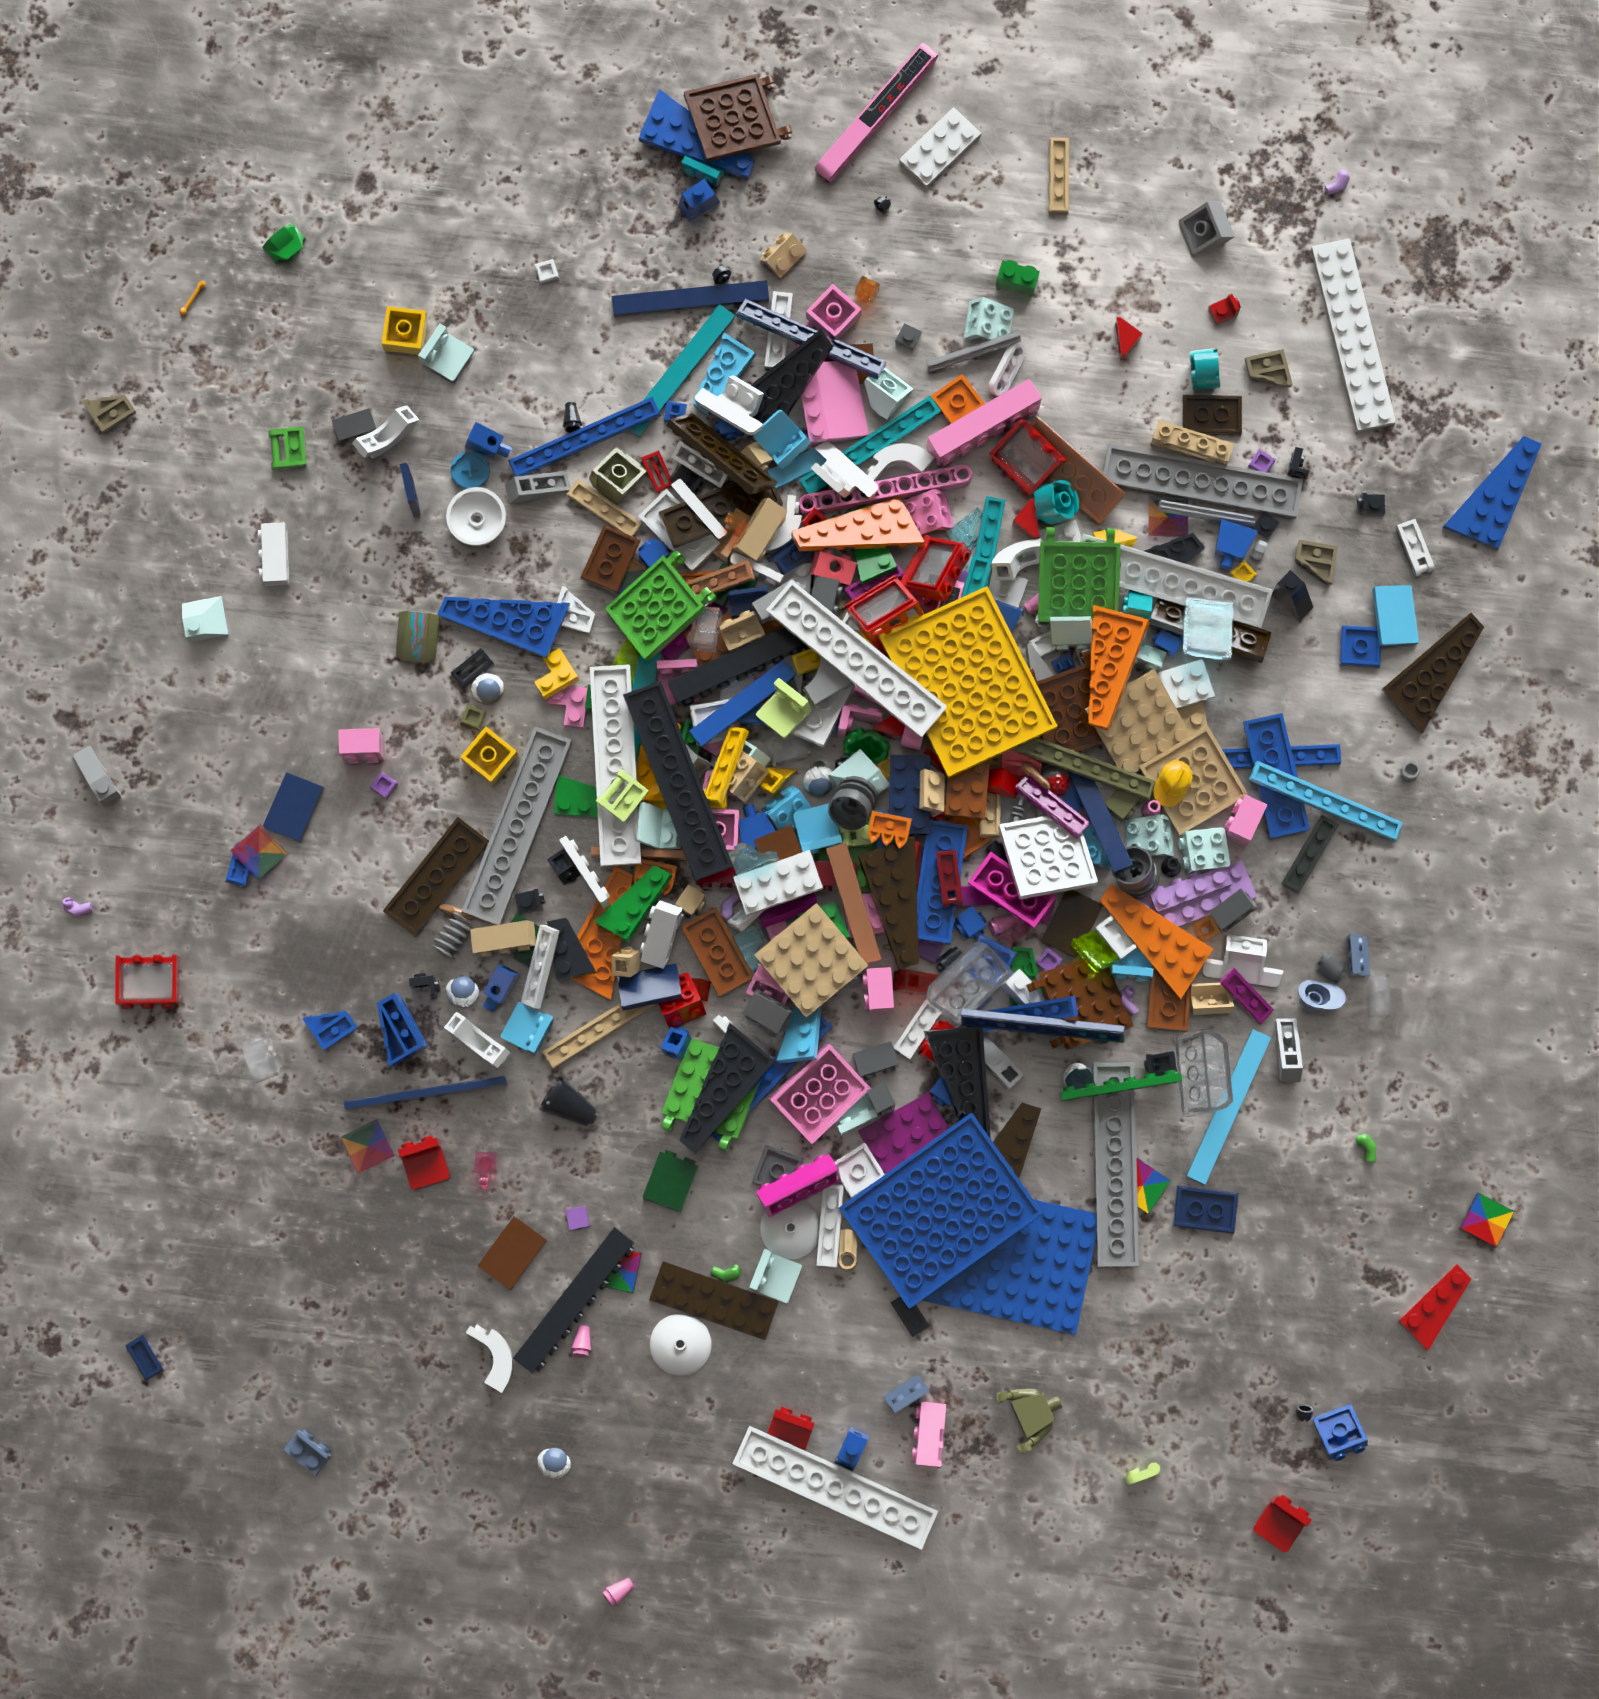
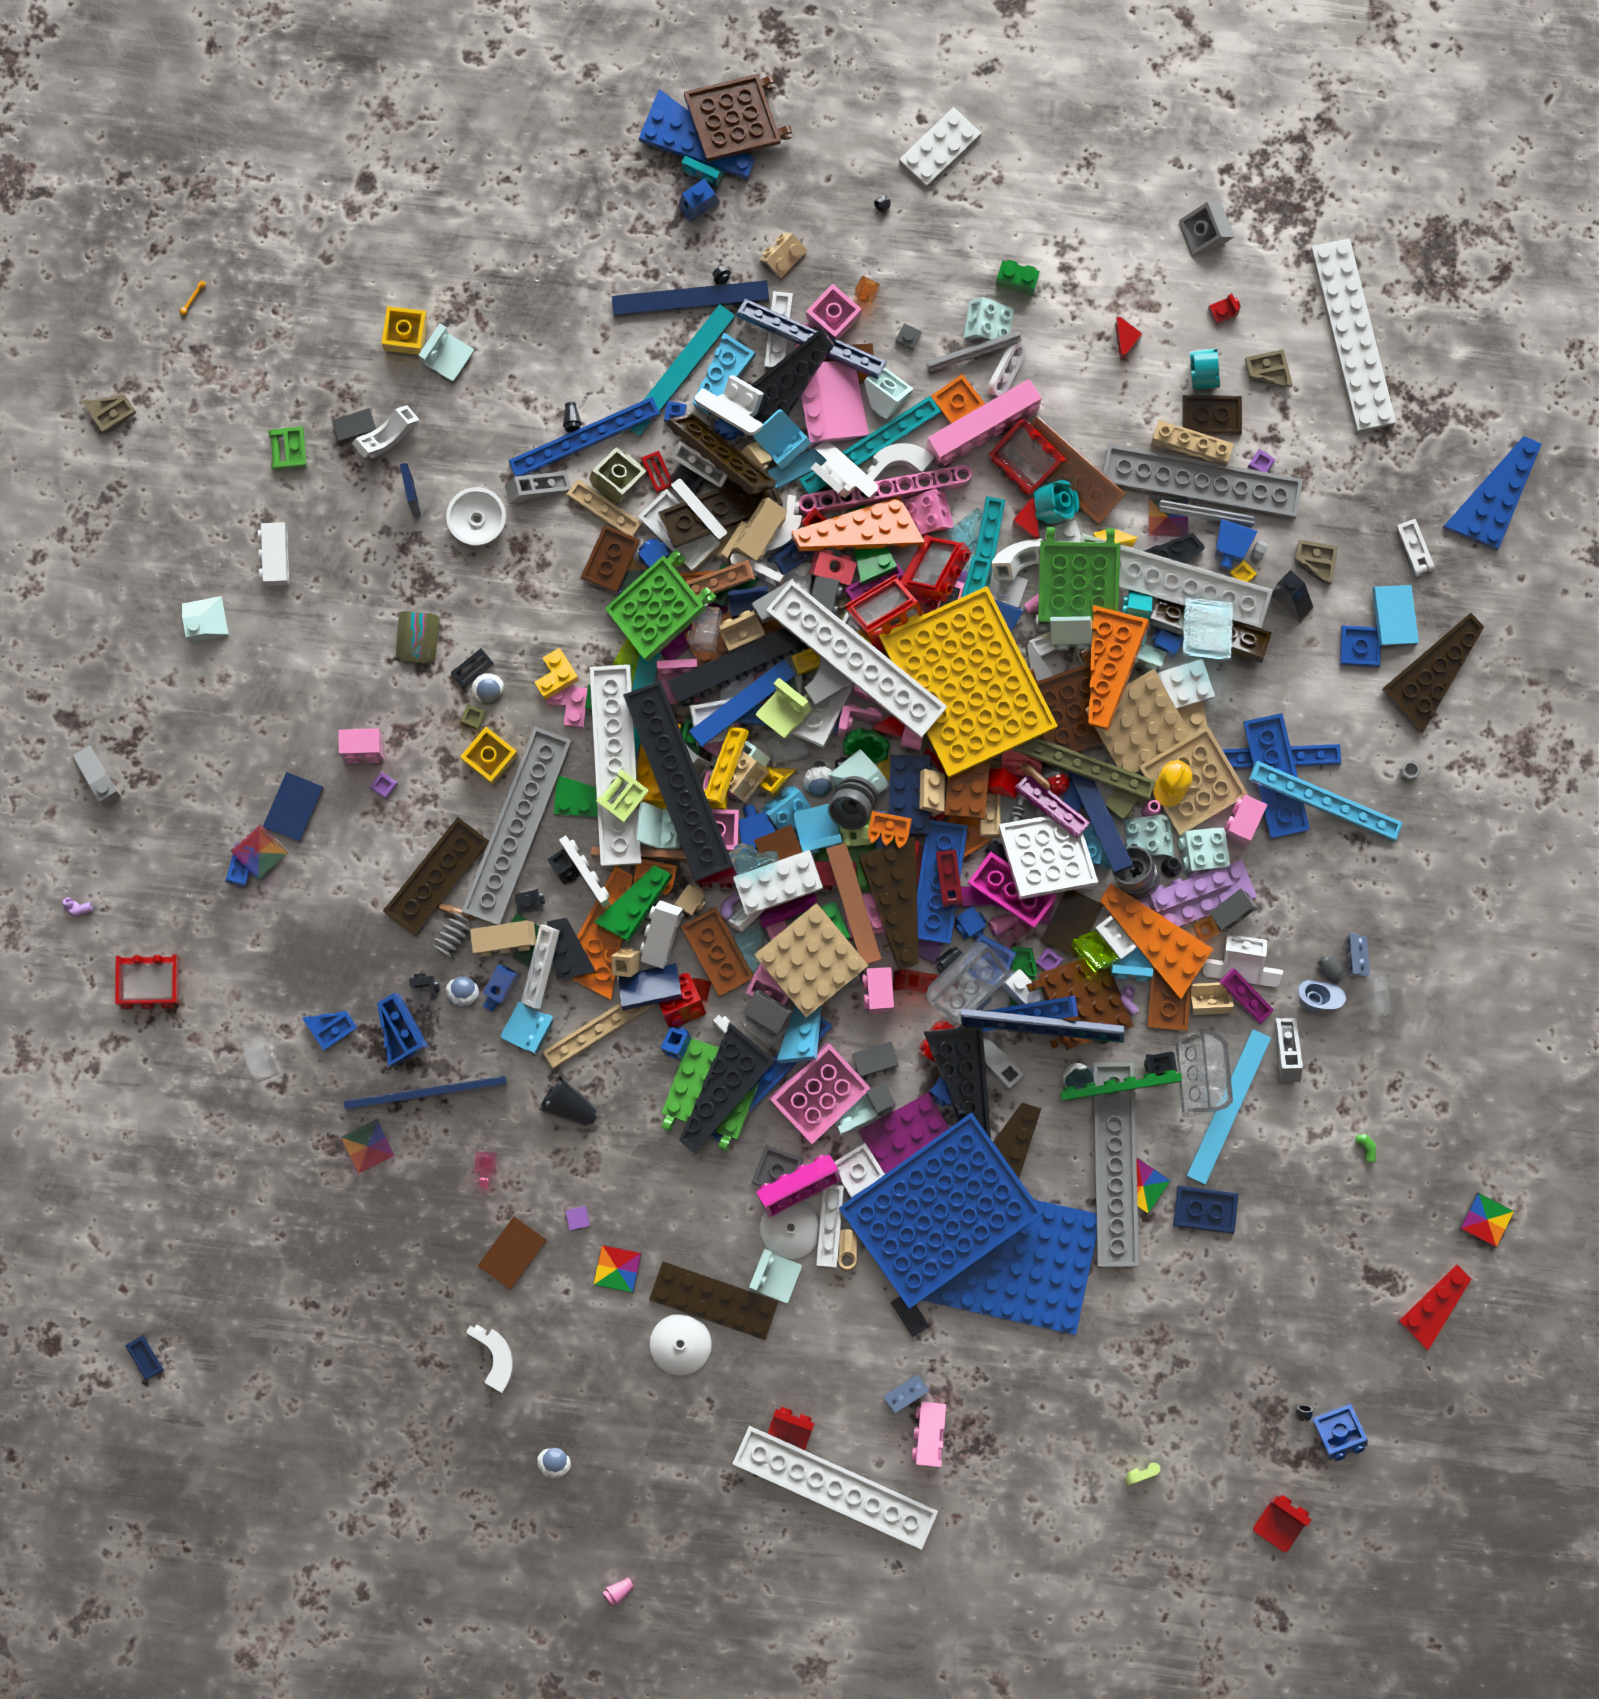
(284, 243): green slope -> none
(307, 1452): sand blue bracket -> none
(424, 1162): red bracket -> none
(470, 470): dark azure tile -> none
(477, 1040): white arch -> none
(481, 436): blue torso -> none
(515, 622): blue wing -> none
(546, 271): white tile -> none
(573, 1301): black brick -> none
(578, 615): white wing -> none
(581, 1344): bright pink cone -> none
(670, 1181): dark green brick -> none
(727, 1275): bright green arm -> none
(736, 522): clear orange plate -> none
(851, 1449): blue torso -> none
(876, 112): bright pink beam -> none
(914, 1034): white plate -> none
(1032, 1412): olive torso -> none
(1058, 175): tan tile -> none
(1063, 663): blue tile -> none
(1265, 525): black plate -> none
(1296, 462): black bracket -> none
(1310, 854): pearl dark grey plate -> none
(1340, 184): lavender arm -> none
(1371, 504): black bracket -> none

